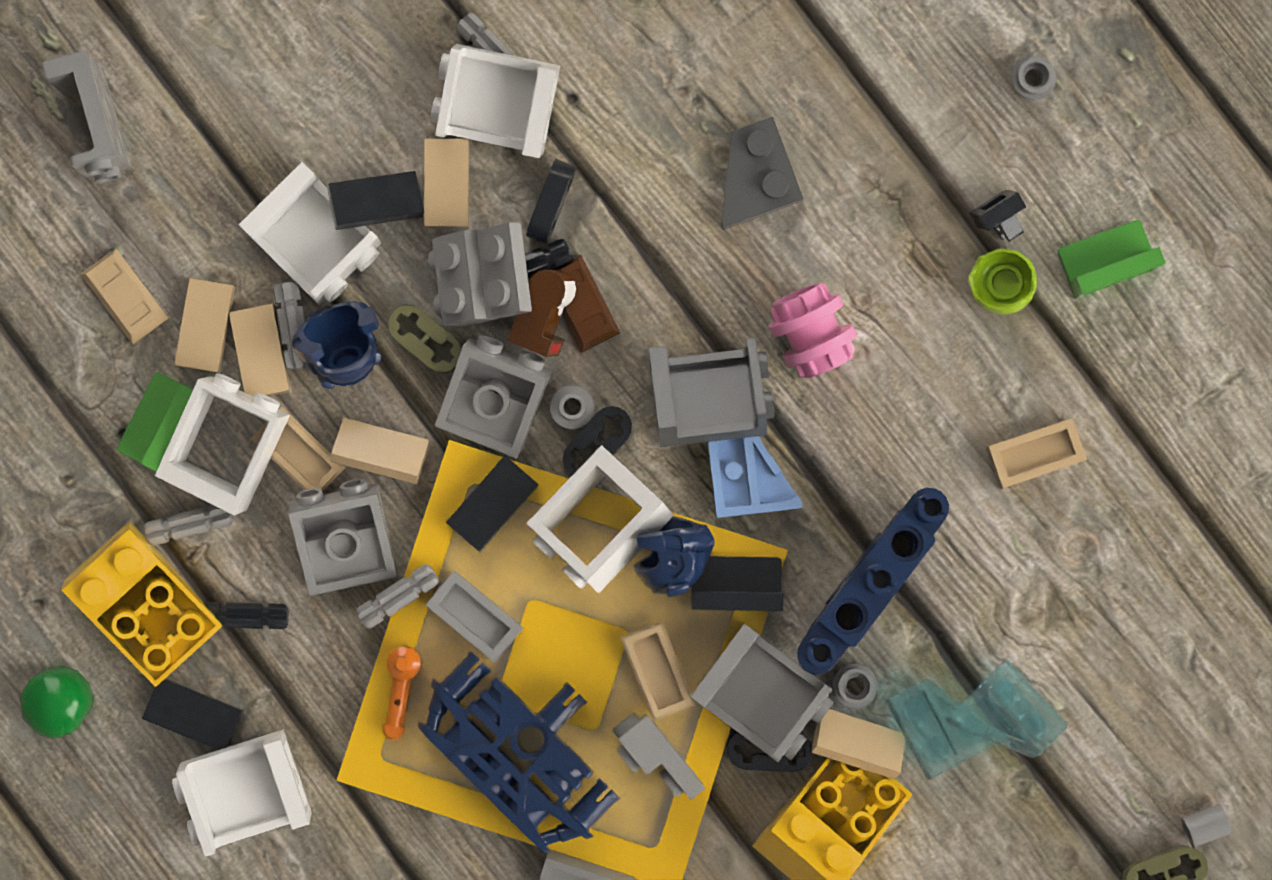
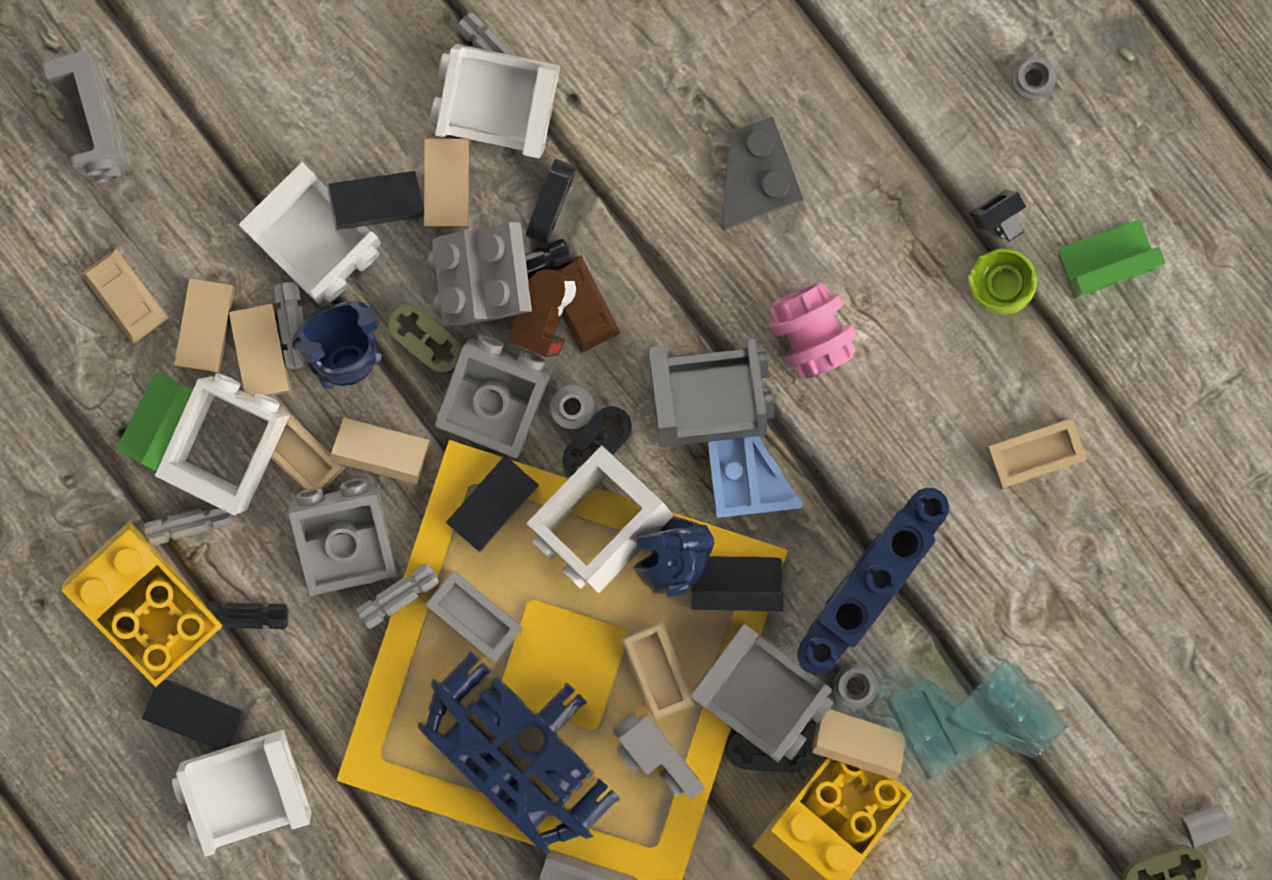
(56, 701): green hair -> none
(402, 665): orange piece -> none

